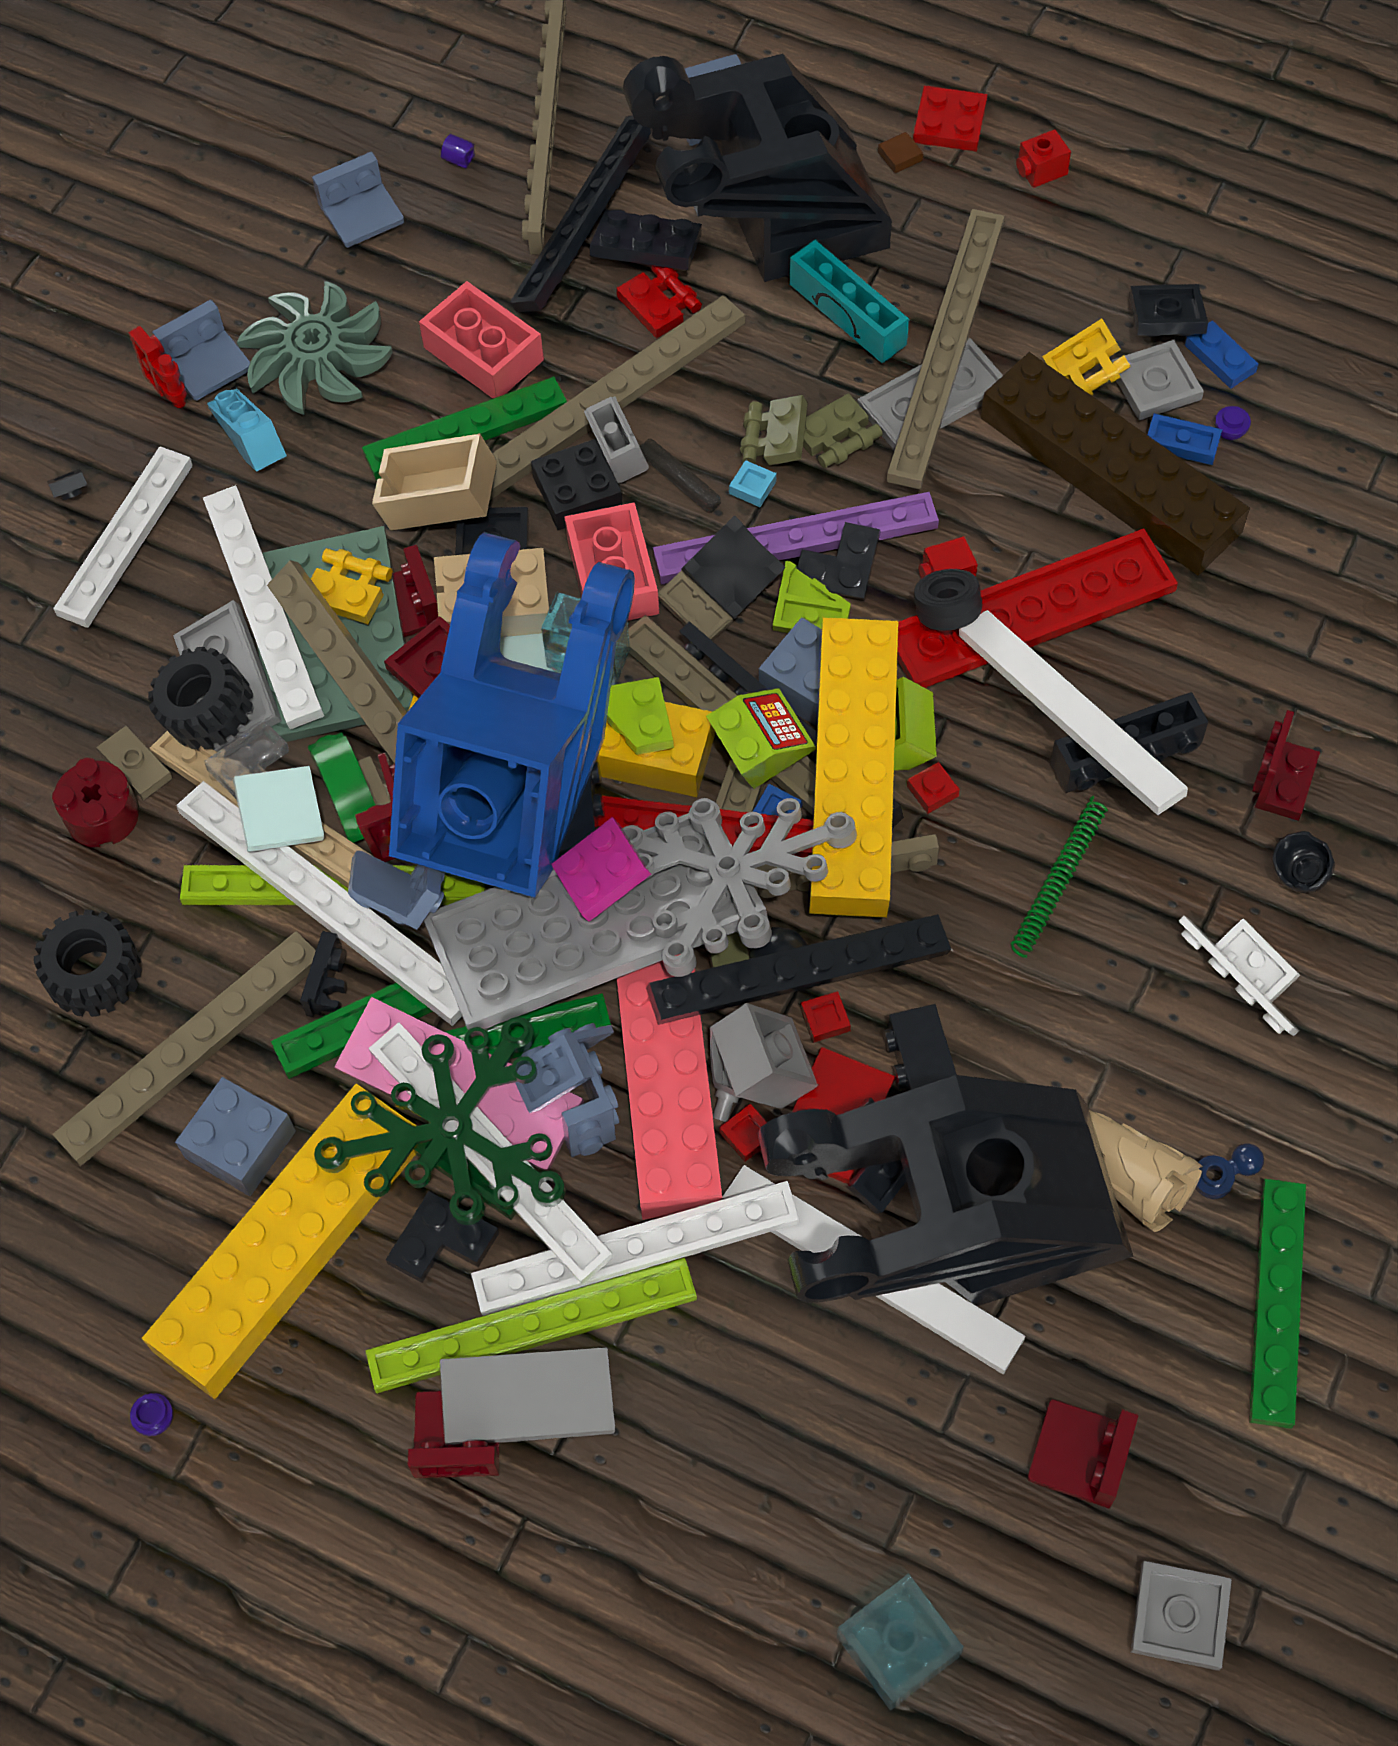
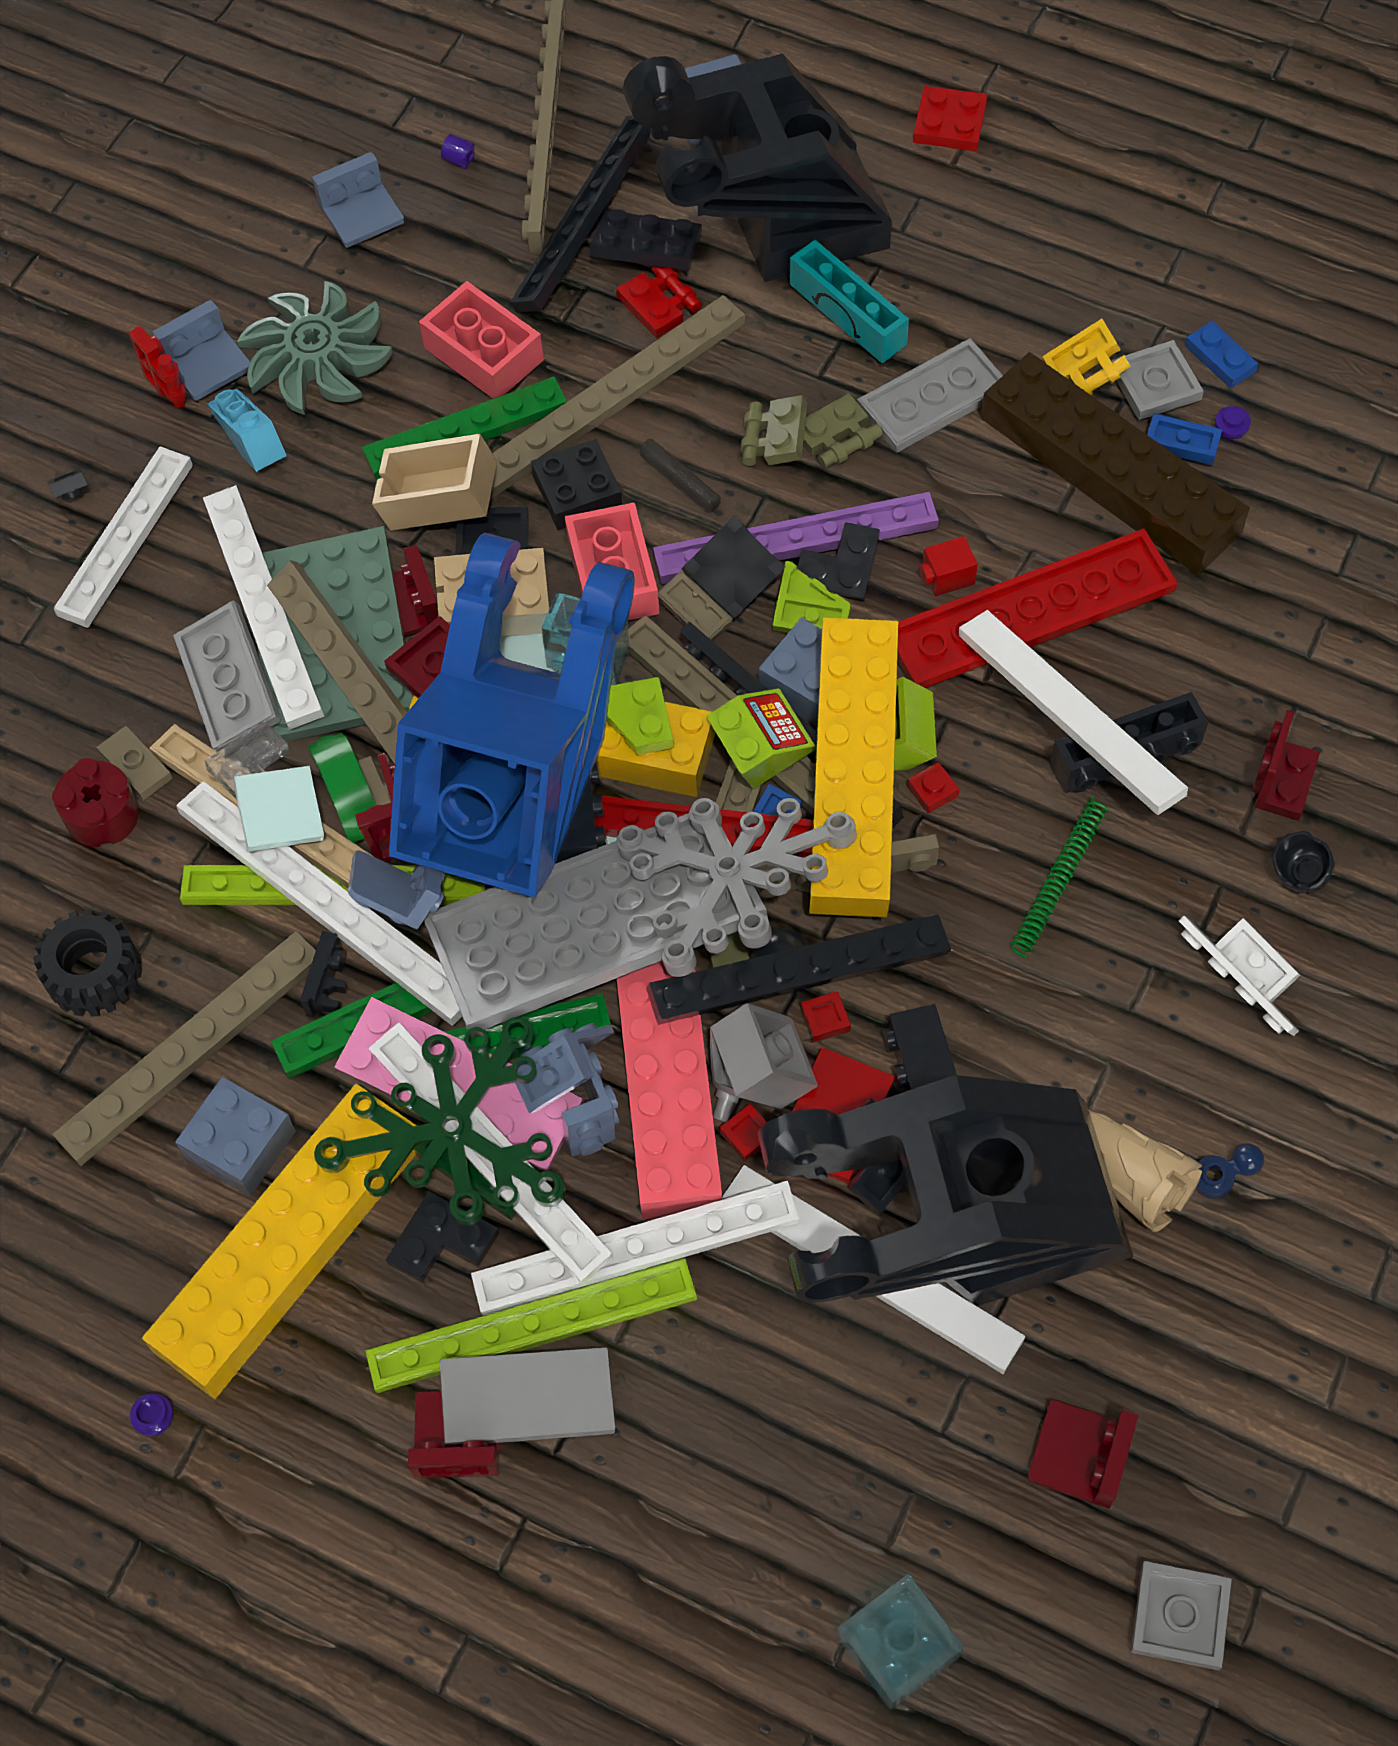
(184, 682): black tyre -> none
(349, 596): yellow plate -> none
(600, 869): dark pink plate -> none
(616, 439): light grey brick -> none
(752, 483): medium azure plate -> none
(900, 152): reddish brown tile -> none
(945, 350): dark tan plate -> none
(948, 599): black tyre -> none
(1043, 158): red brick -> none
(1168, 310): black plate -> none
(1278, 1304): green plate -> none

